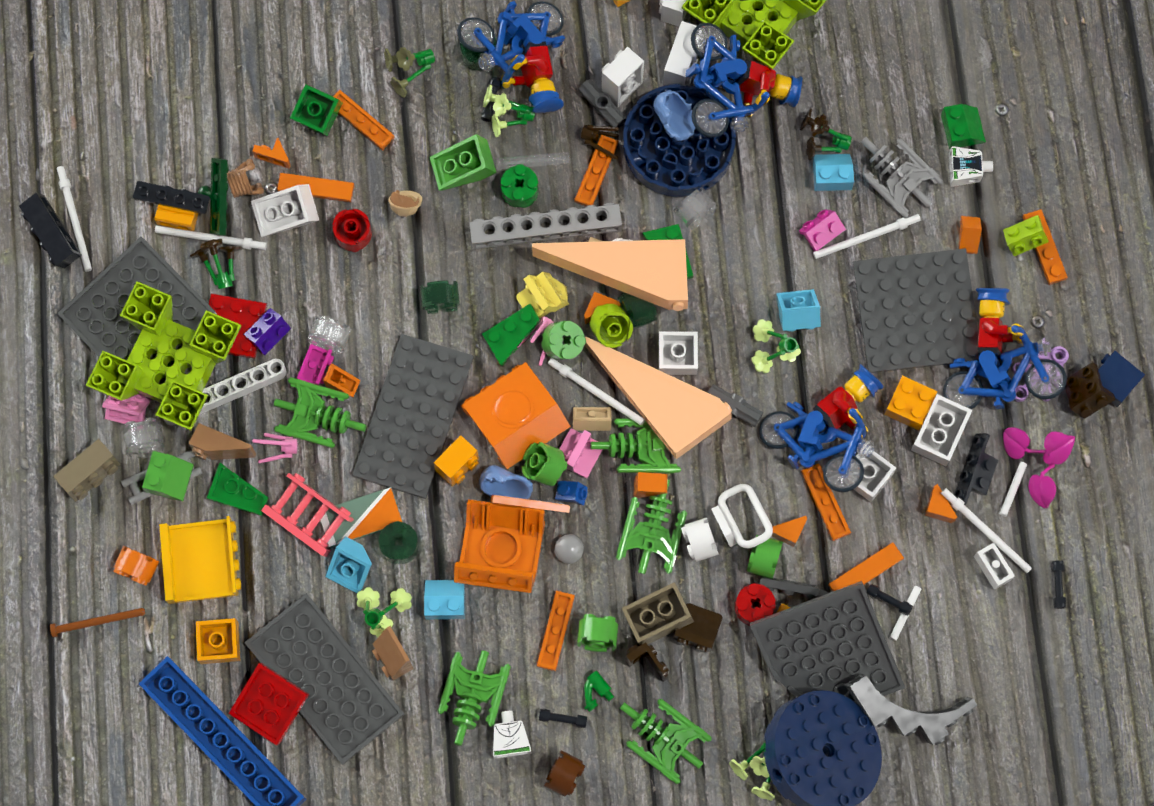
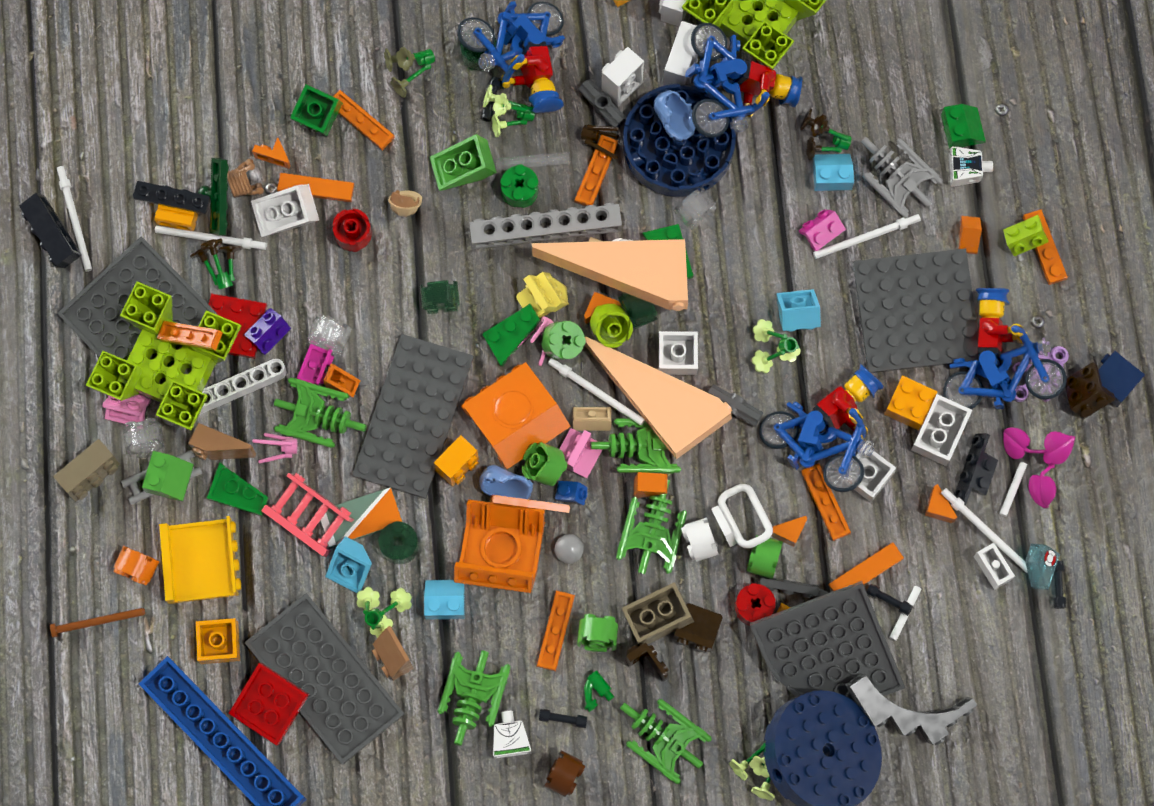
(189, 335): none -> orange tile
(1041, 565): none -> clear light blue slope

